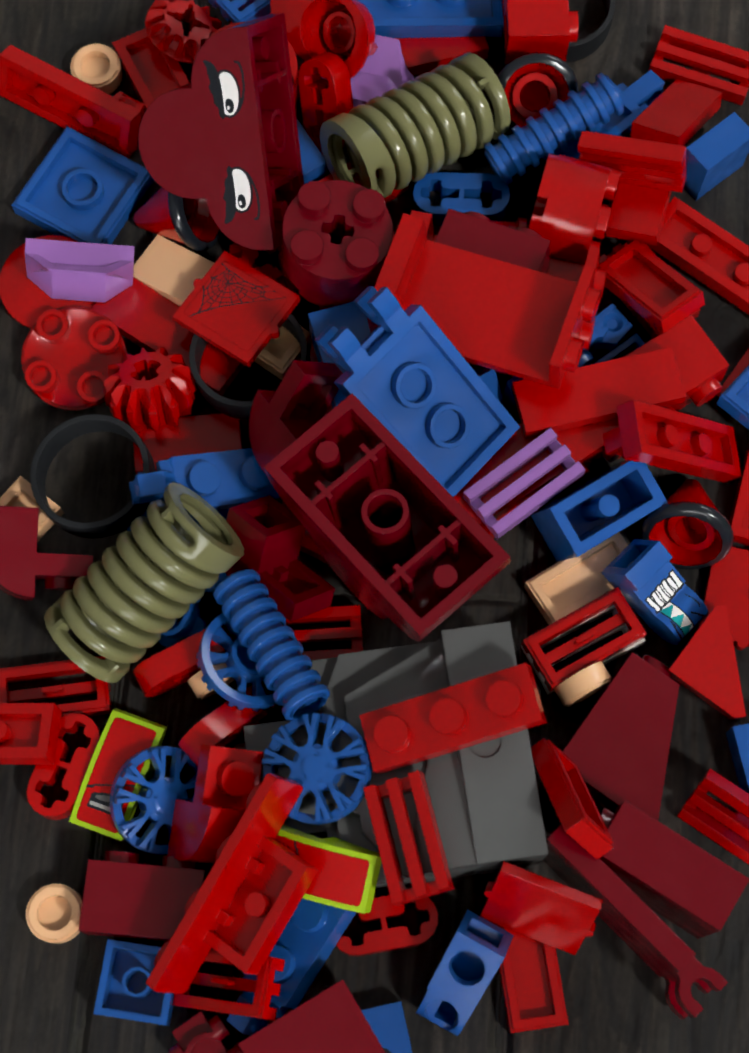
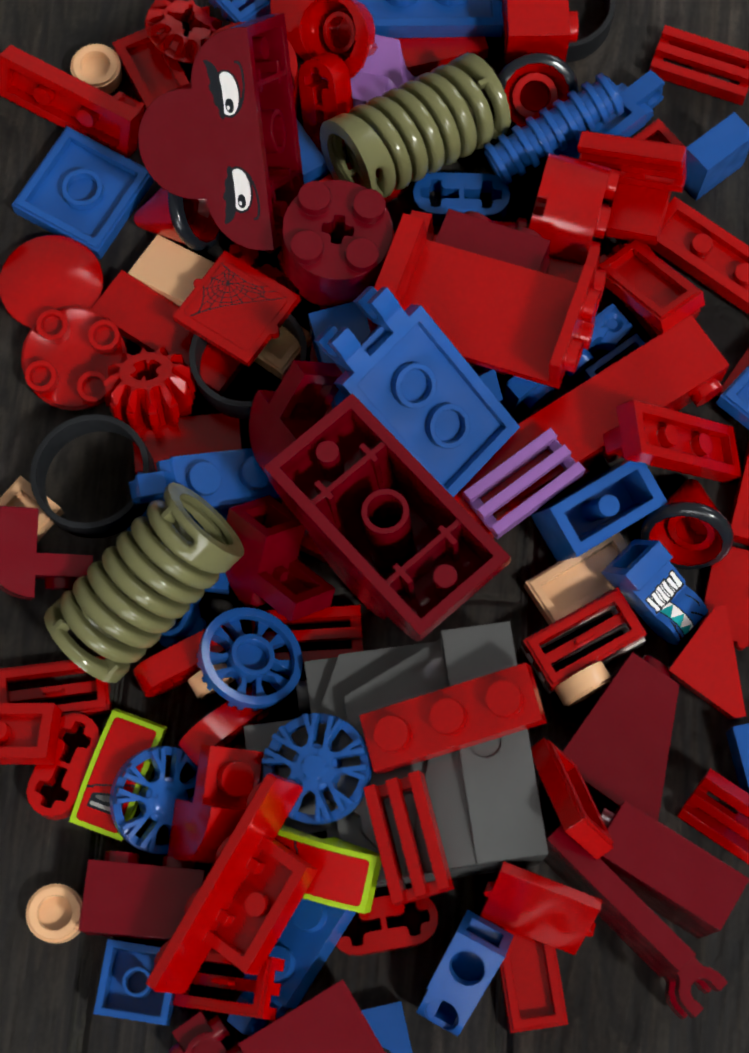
(79, 269): medium lavender slope -> none
(271, 644): blue piece -> none
(596, 390): red tile -> none
(677, 113): red tile -> none

